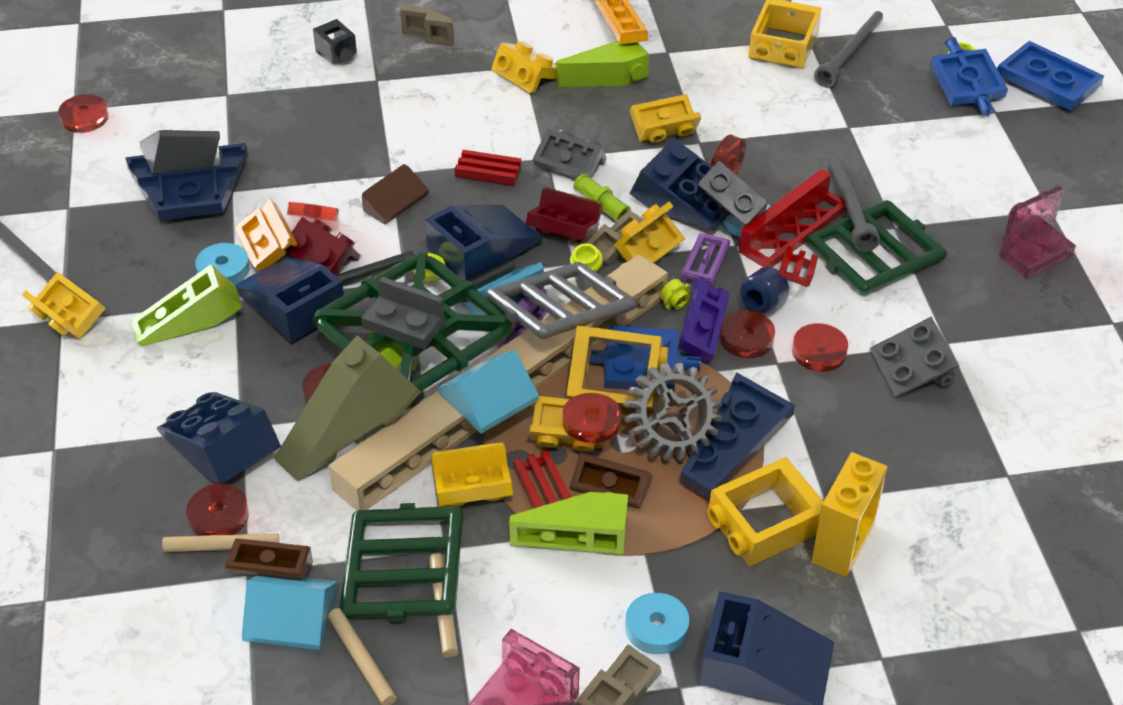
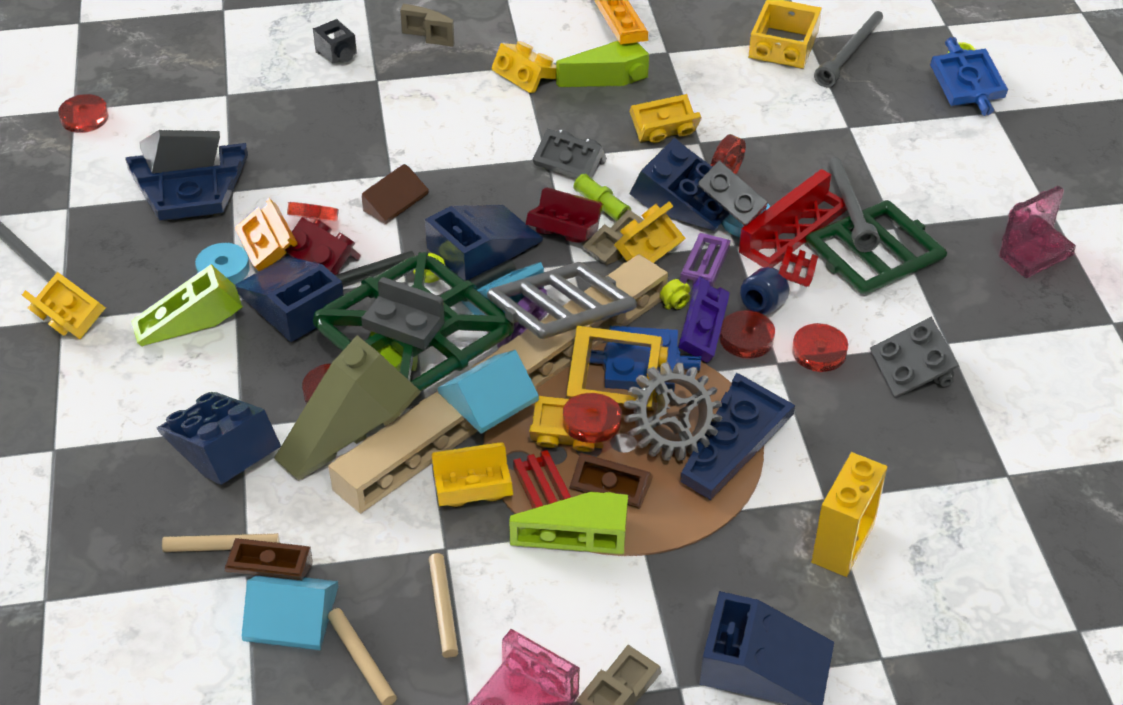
(215, 498): clear red piece -> none
(448, 575): dark green bar -> none
(488, 167): red tile -> none
(588, 255): neon yellow plate -> none
(657, 638): medium azure piece -> none
(790, 488): yellow window -> none
(1050, 75): blue plate -> none

